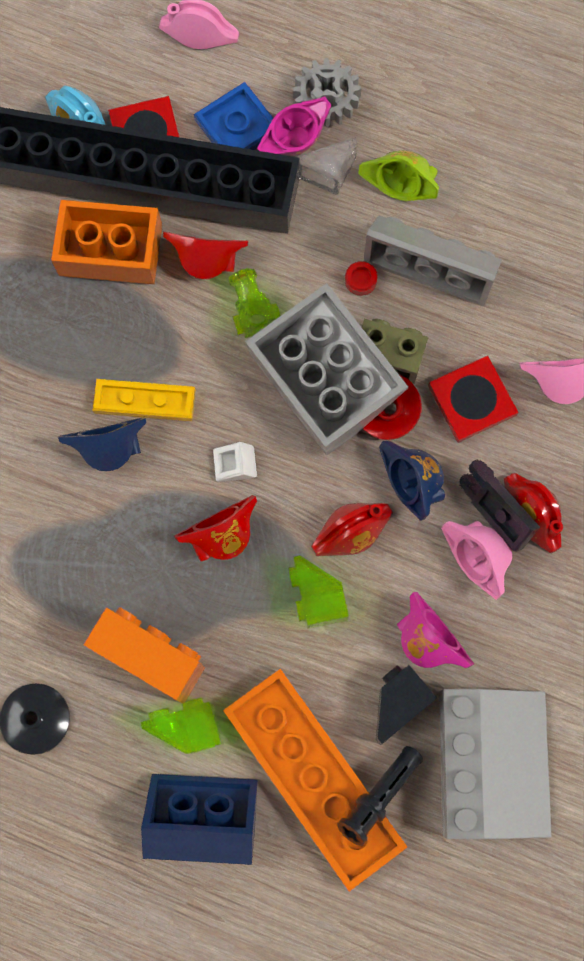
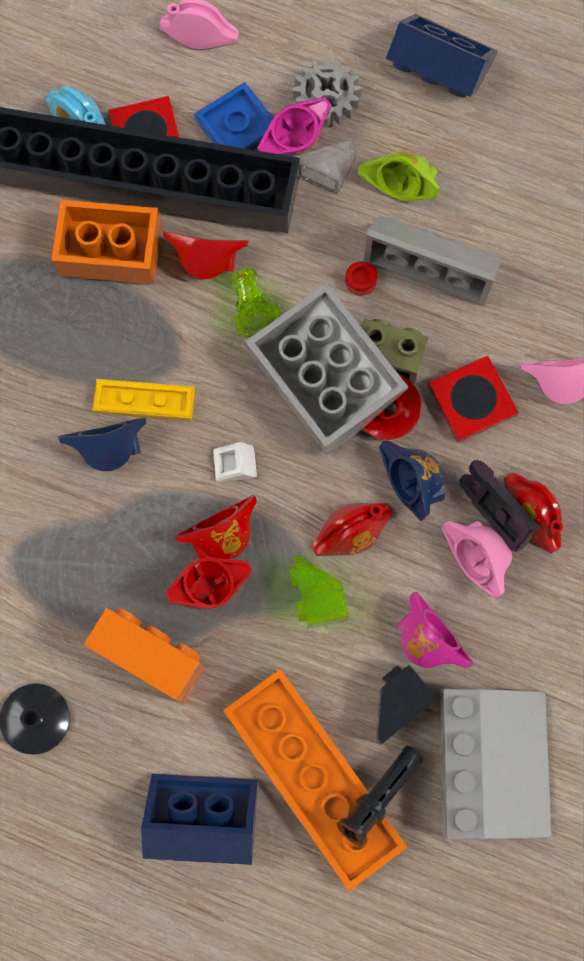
(187, 729): clear neon green slope -> none
(208, 583): none -> red hat
(440, 55): none -> dark blue slope

